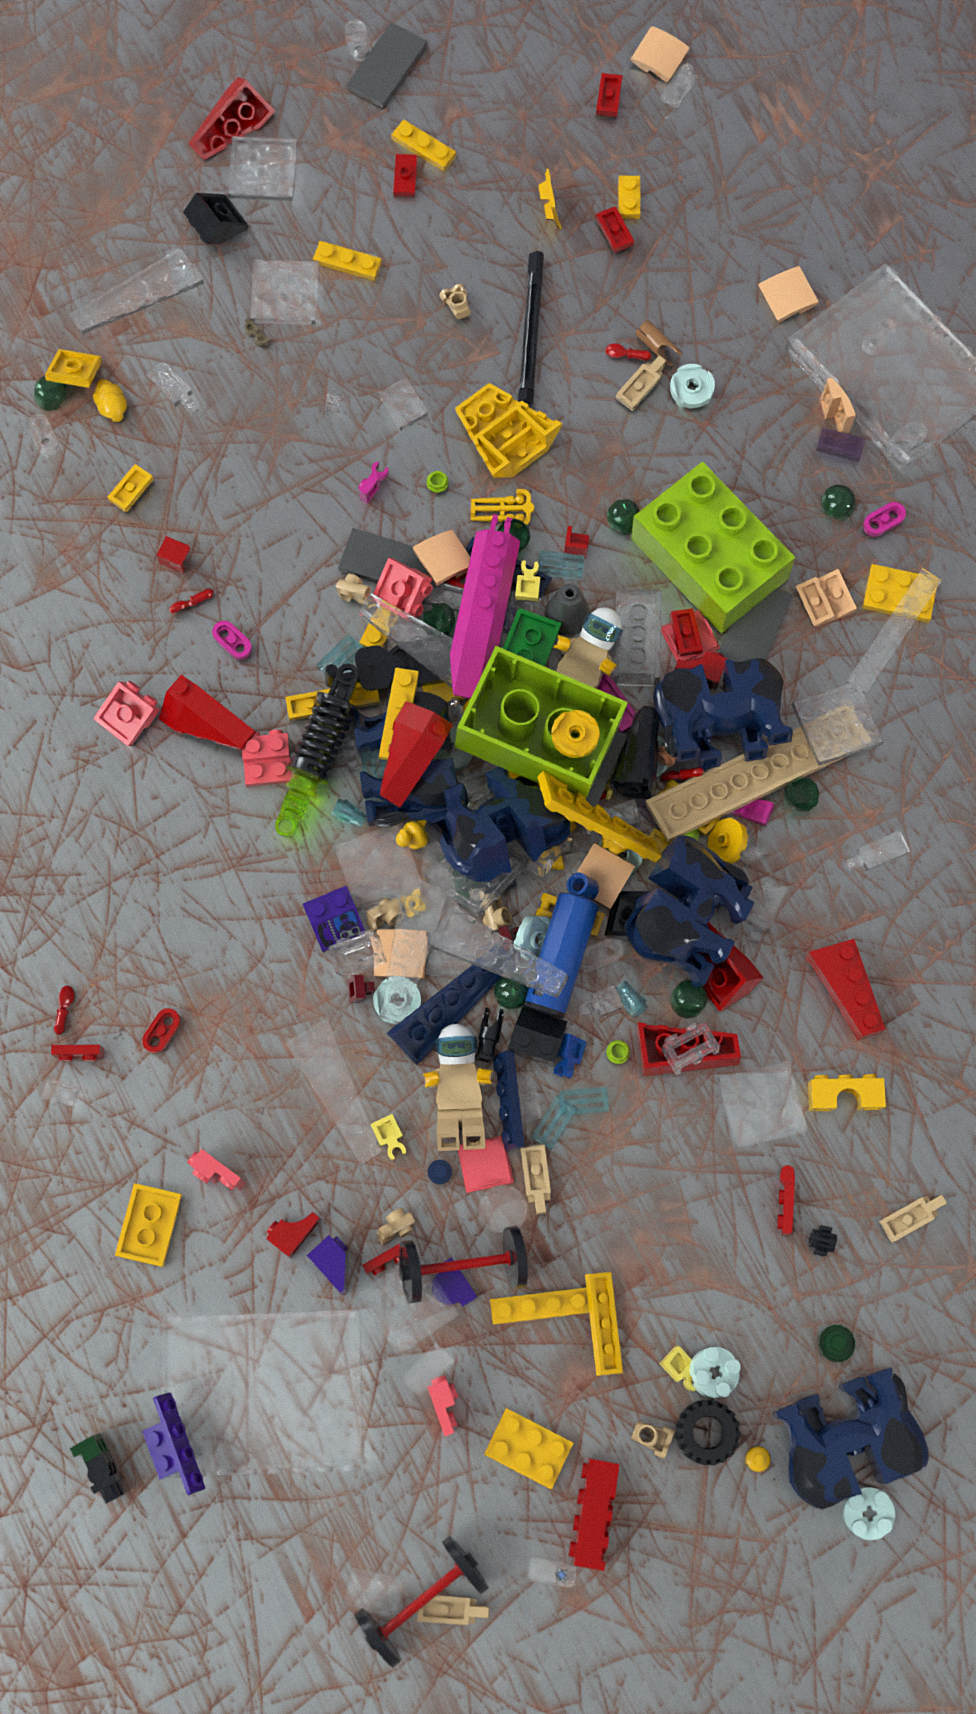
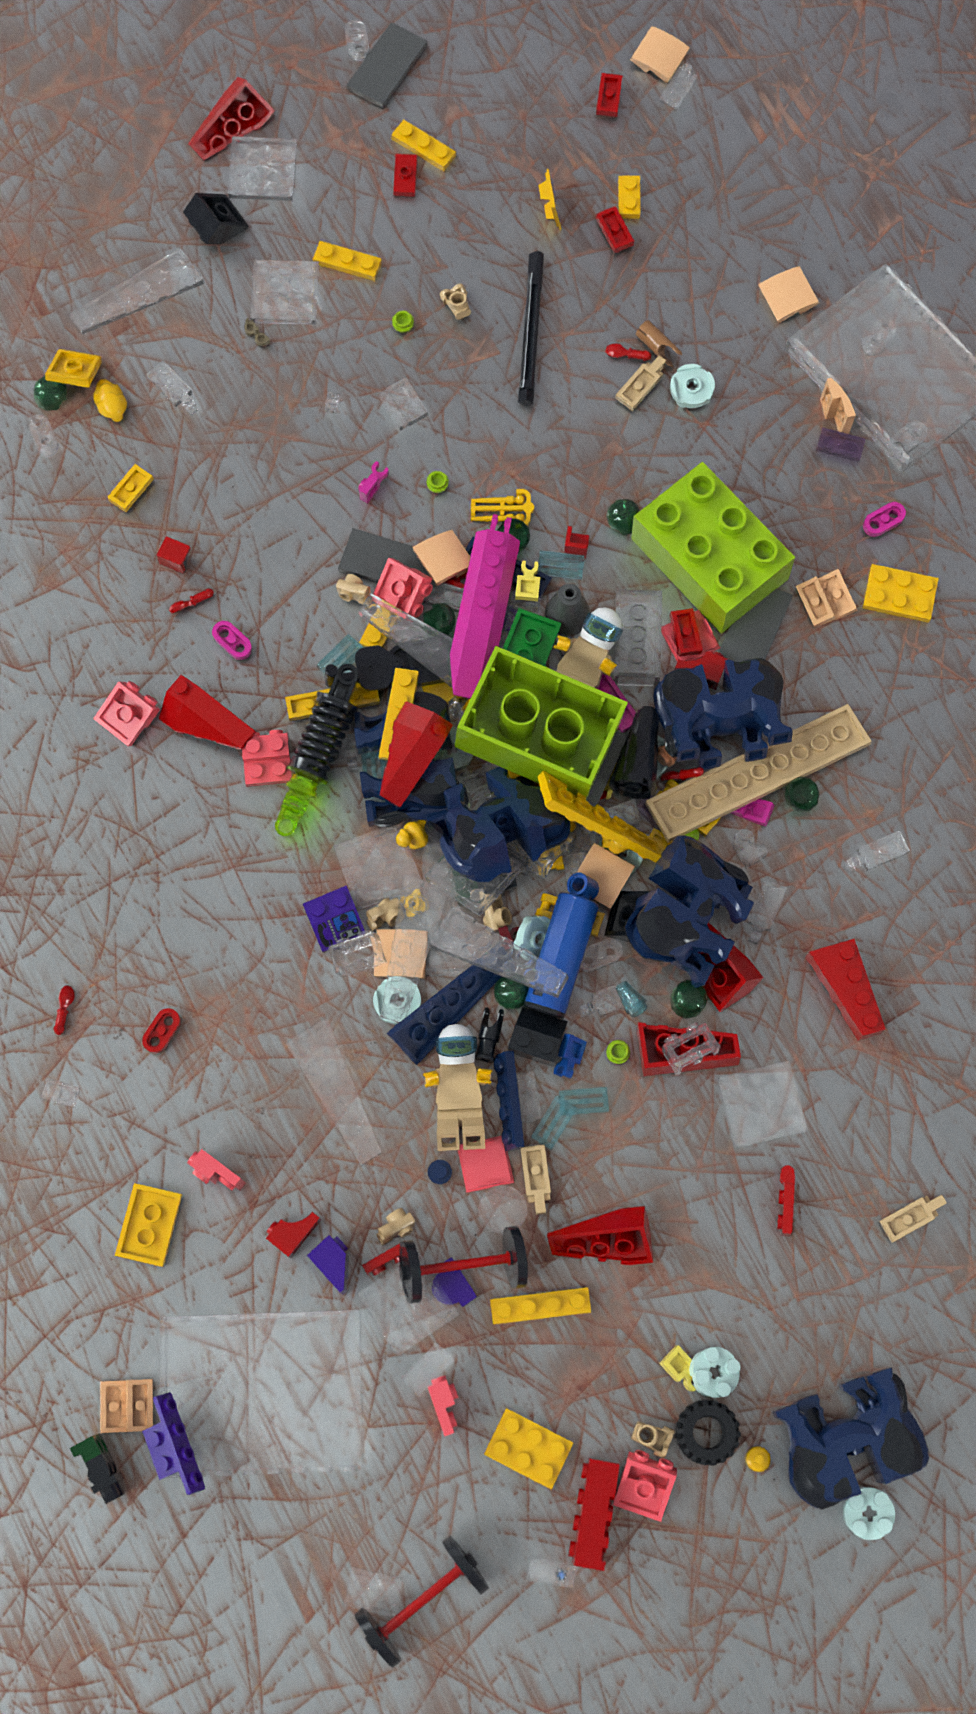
(88, 1053): red plate -> none
(126, 1405): none -> light nougat slope
(348, 813): clear light blue cone -> none
(359, 989): dark red tile -> none
(387, 1133): light yellow plate -> none
(403, 321): none -> lime plate
(452, 1610): tan hinge -> none
(506, 430): yellow wedge -> none
(575, 722): yellow plate -> none
(603, 1323): yellow plate -> none
(613, 1236): none -> red wedge
(645, 1485): none -> coral plate
(728, 839): yellow plate -> none
(822, 1240): black gear -> none
(836, 1343): dark green plate -> none
(837, 723): clear plate -> none
(838, 501): clear green hair -> none
(867, 1090): yellow arch -> none
(894, 630): clear plate -> none

